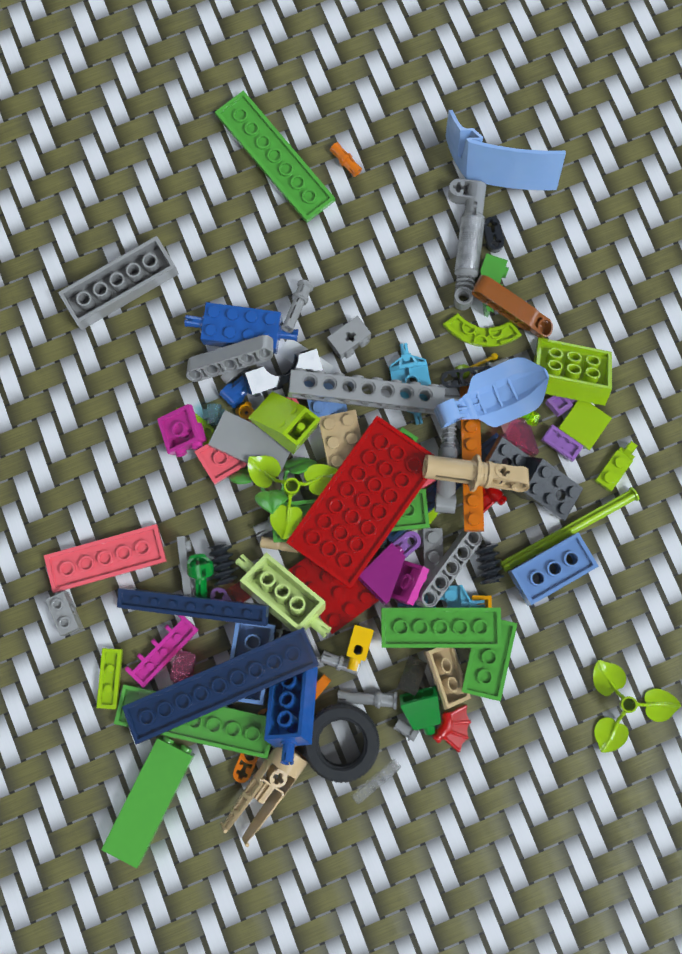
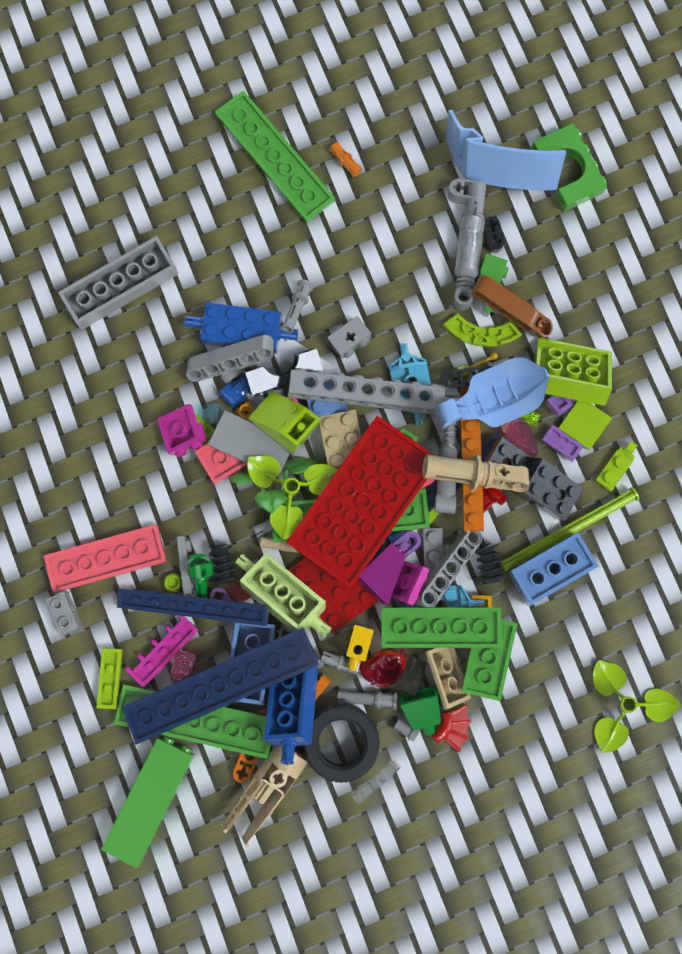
(173, 583): none -> lime plate
(384, 667): none -> dark red hair
(591, 182): none -> bright green arch

